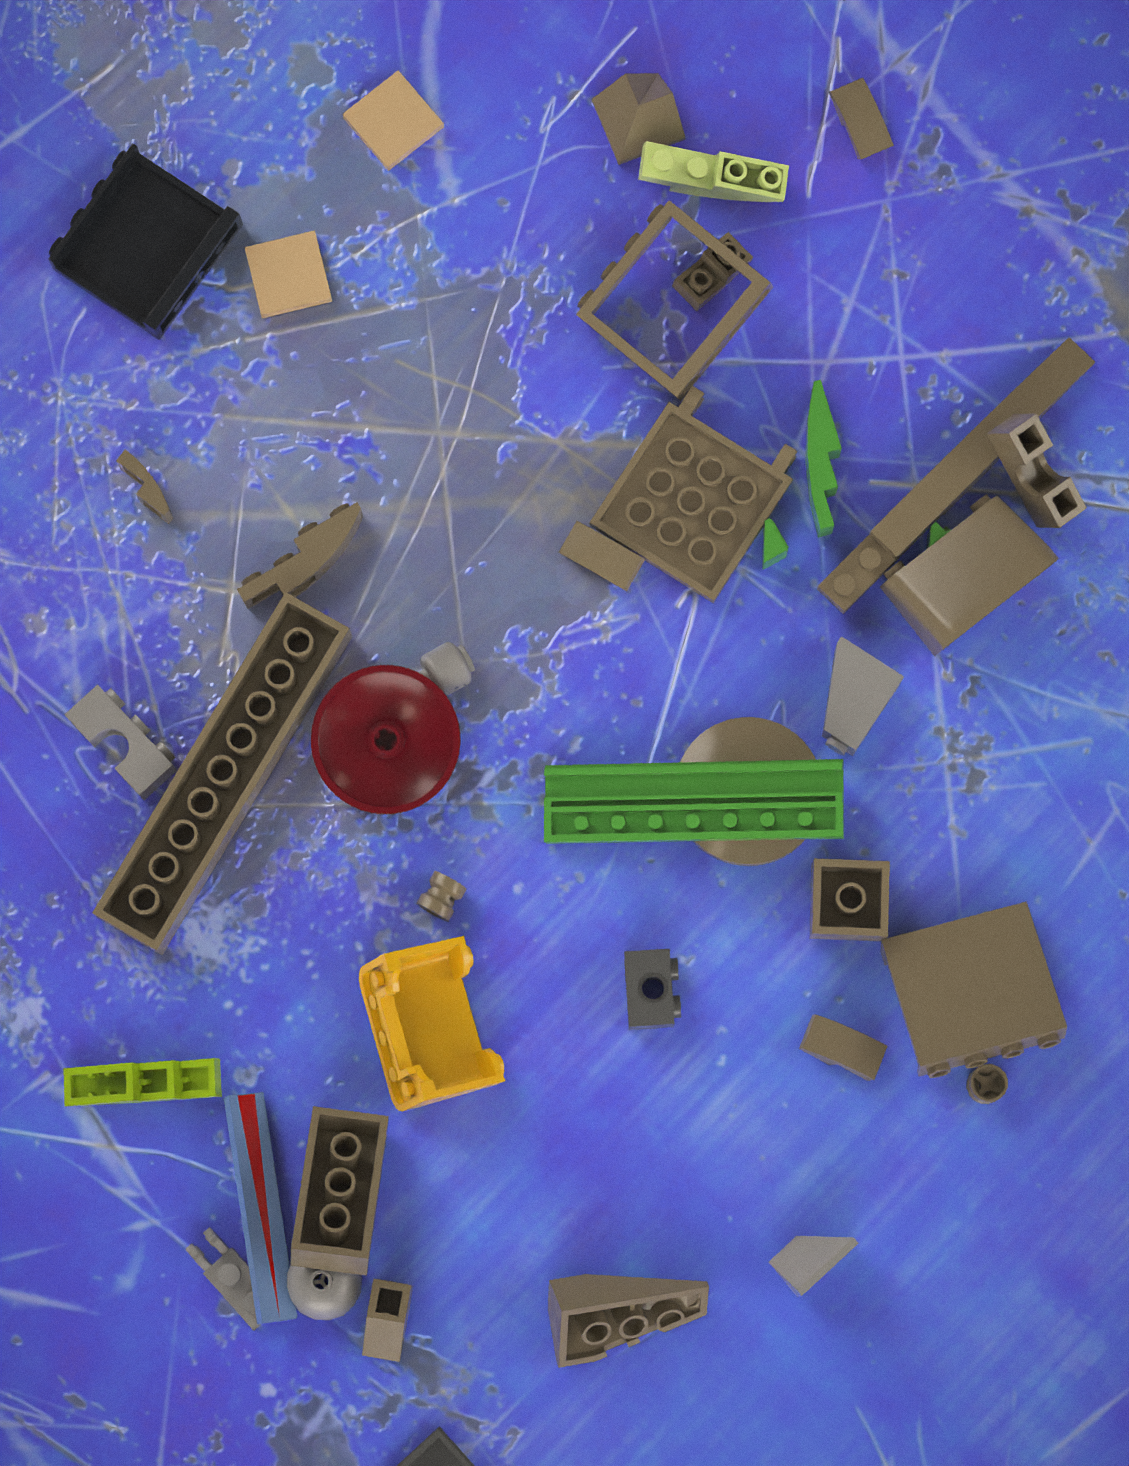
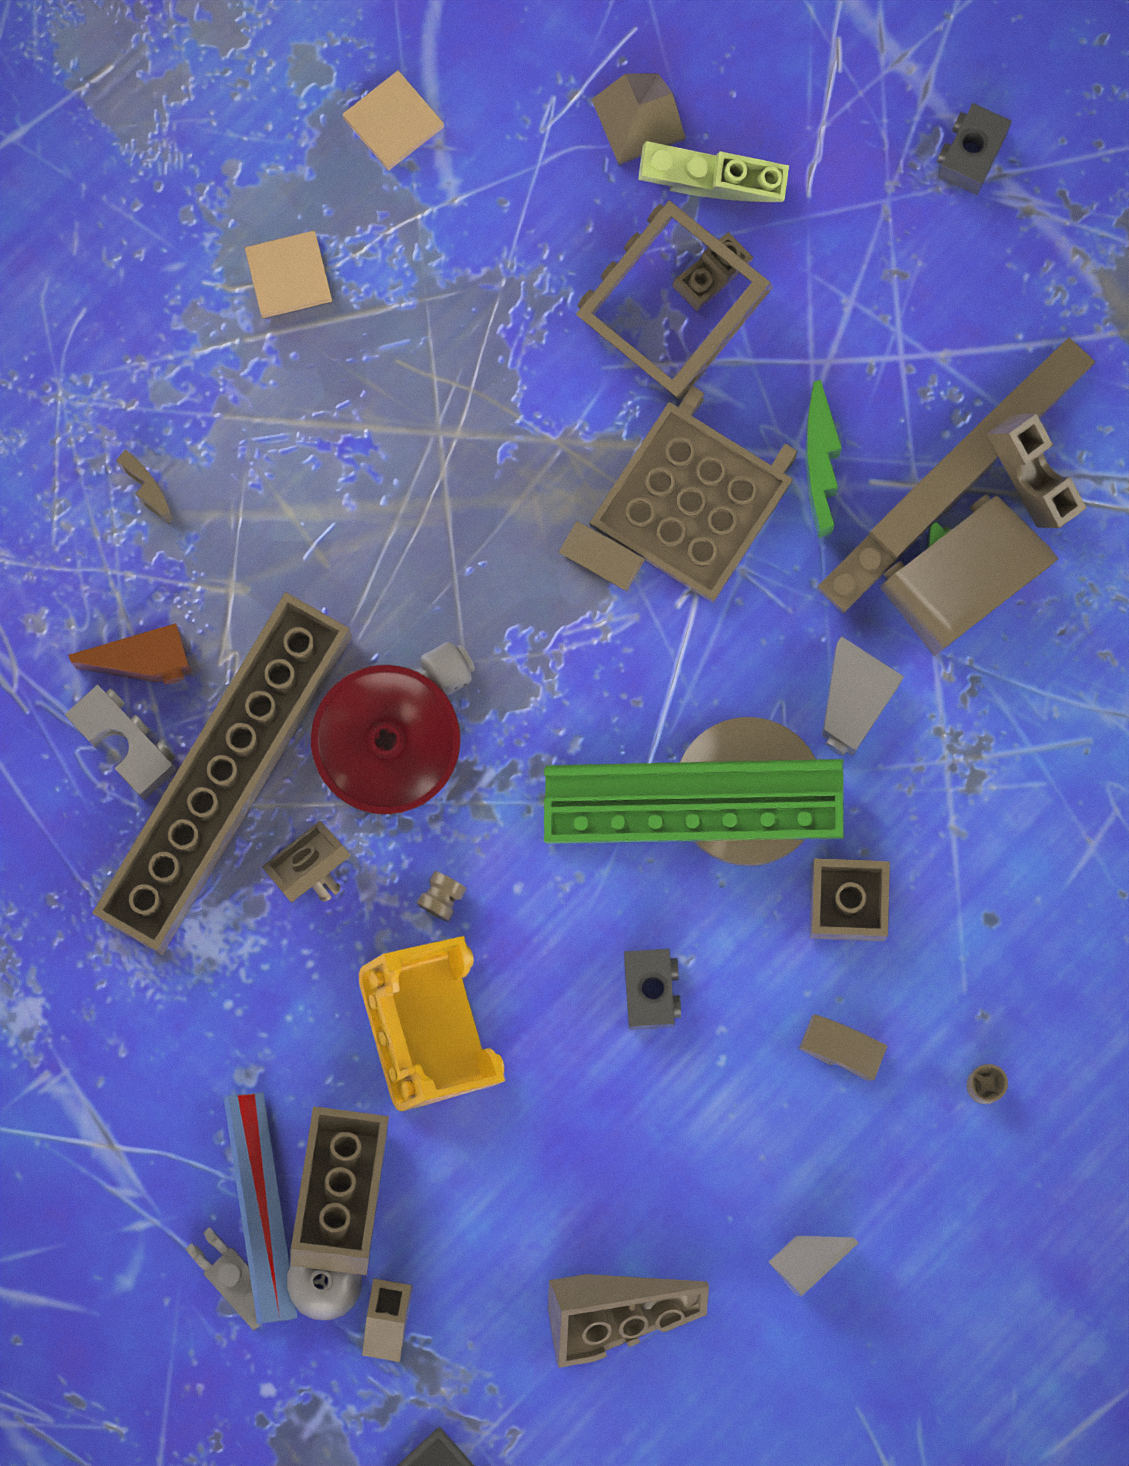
(142, 1082): lime slope -> none
(144, 242): black panel -> none
(145, 656): none -> dark orange slope
(308, 864): none -> dark tan tile
(318, 551): dark tan slope -> none
(773, 545): bright green slope -> none
(861, 118): dark tan slope -> none
(967, 168): none -> dark grey brick
(974, 990): dark tan panel -> none

